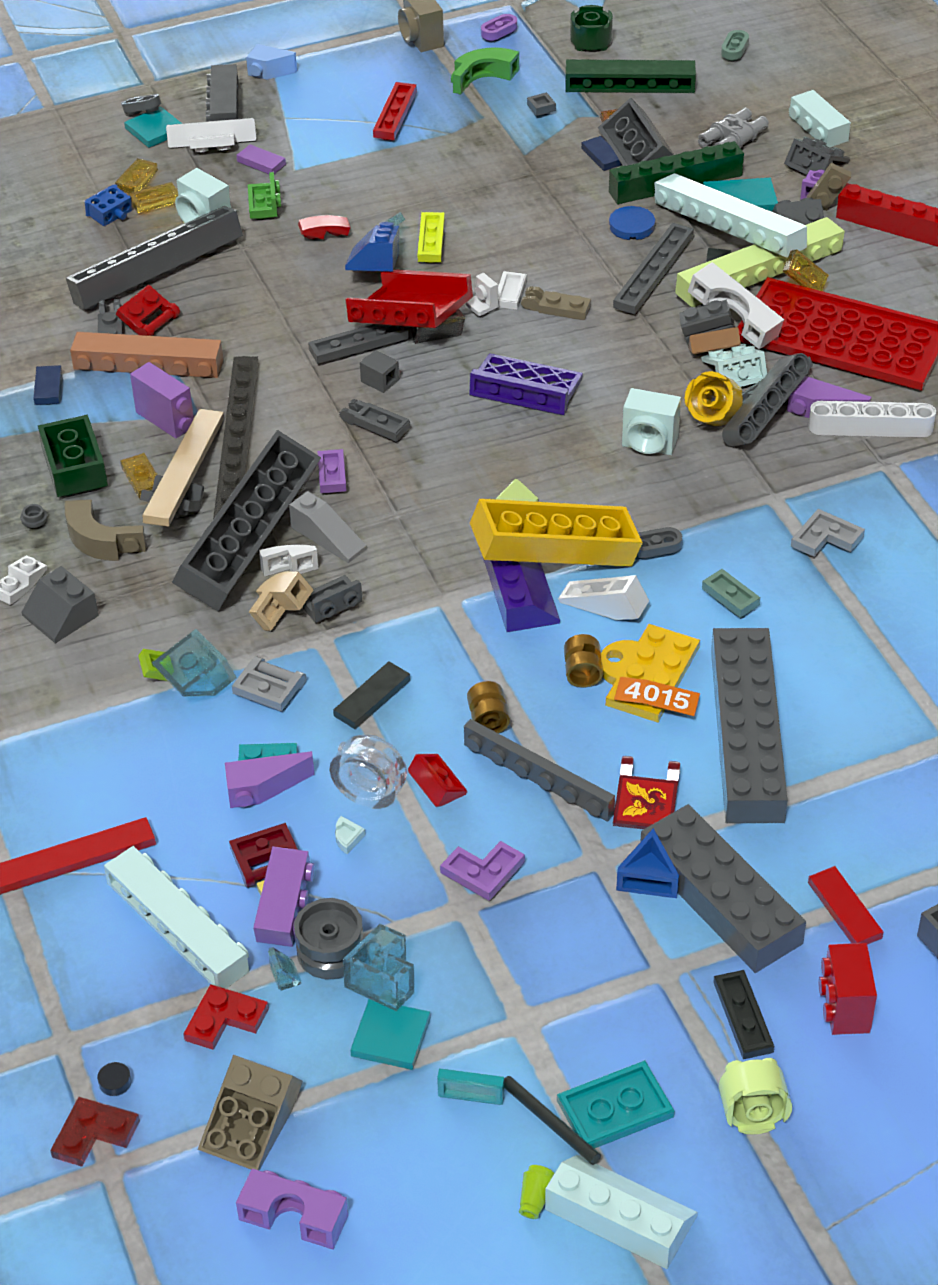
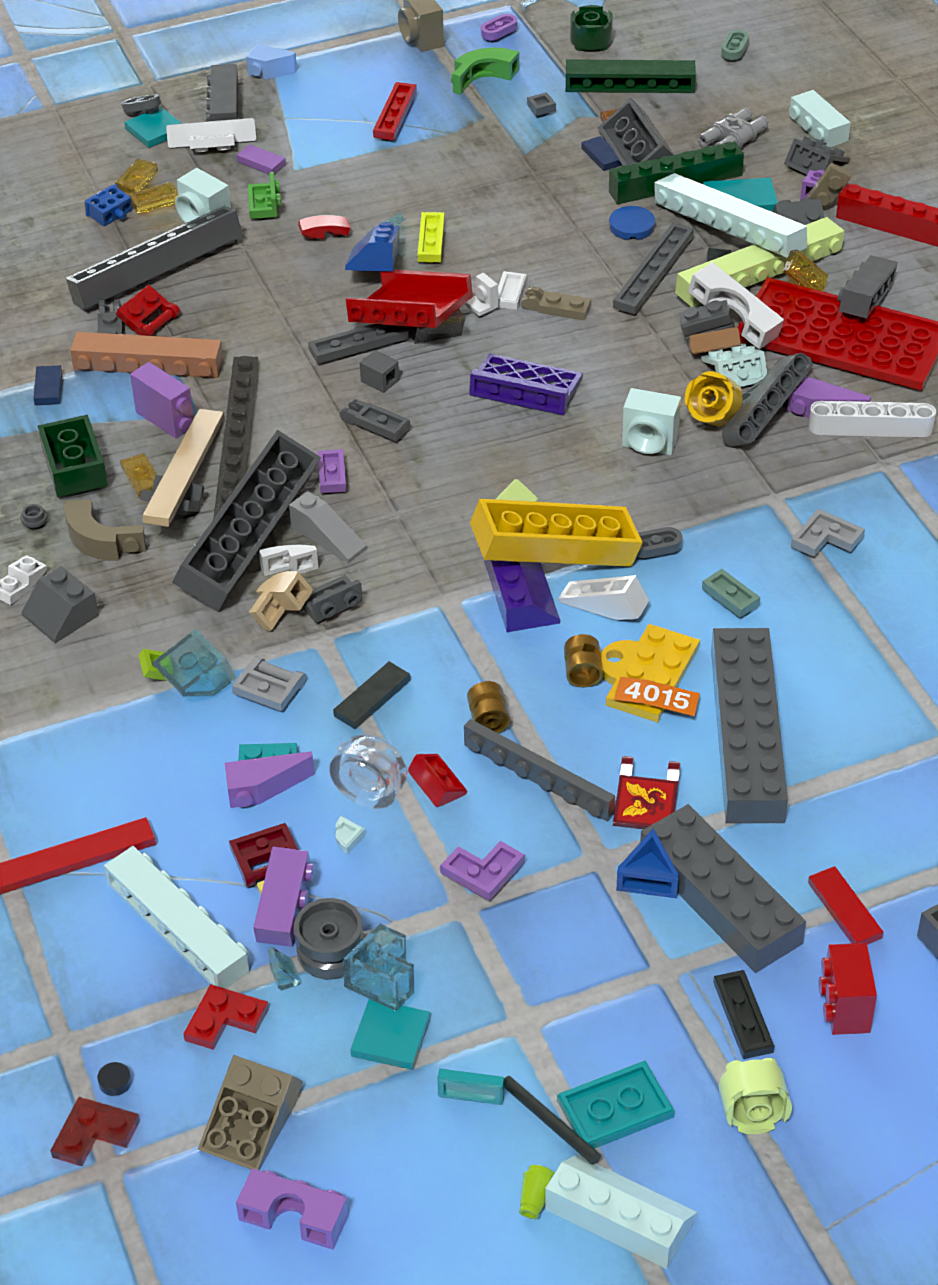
(867, 286): none -> dark grey brick

